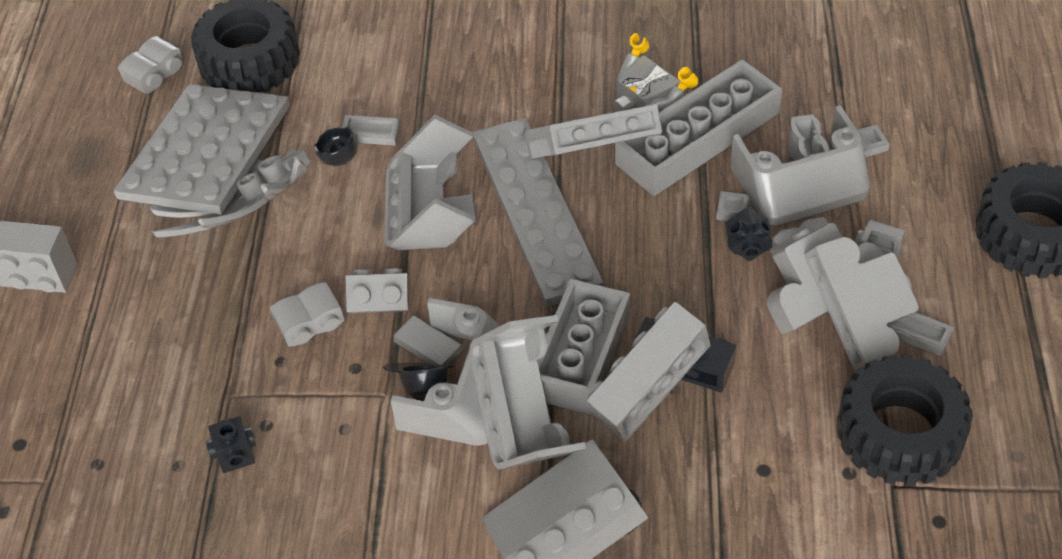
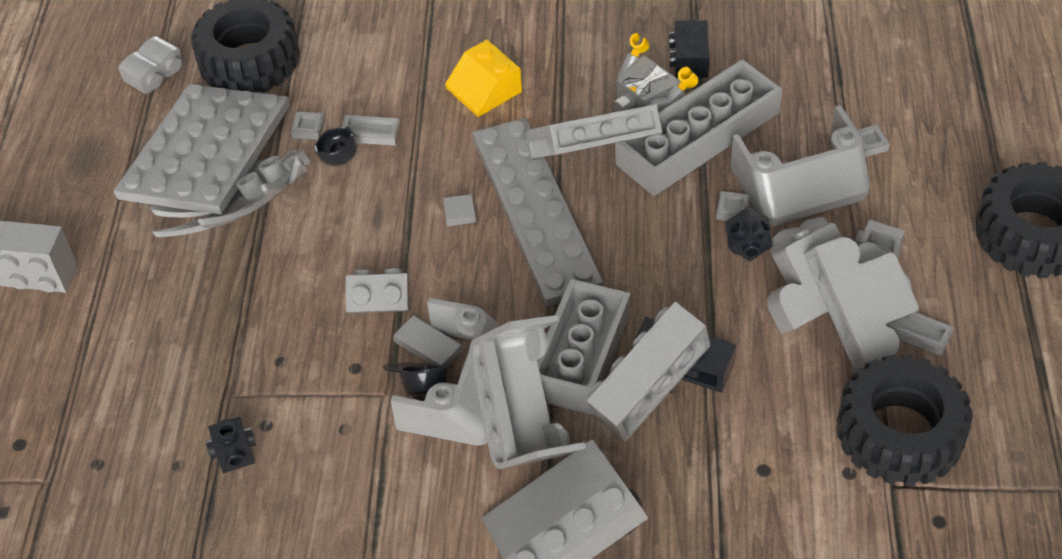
(307, 125): none -> light grey tile
(307, 314): light grey brick -> none
(414, 189): light grey windscreen -> none
(484, 78): none -> yellow slope
(690, 47): none -> black brick
(805, 137): light grey brick -> none

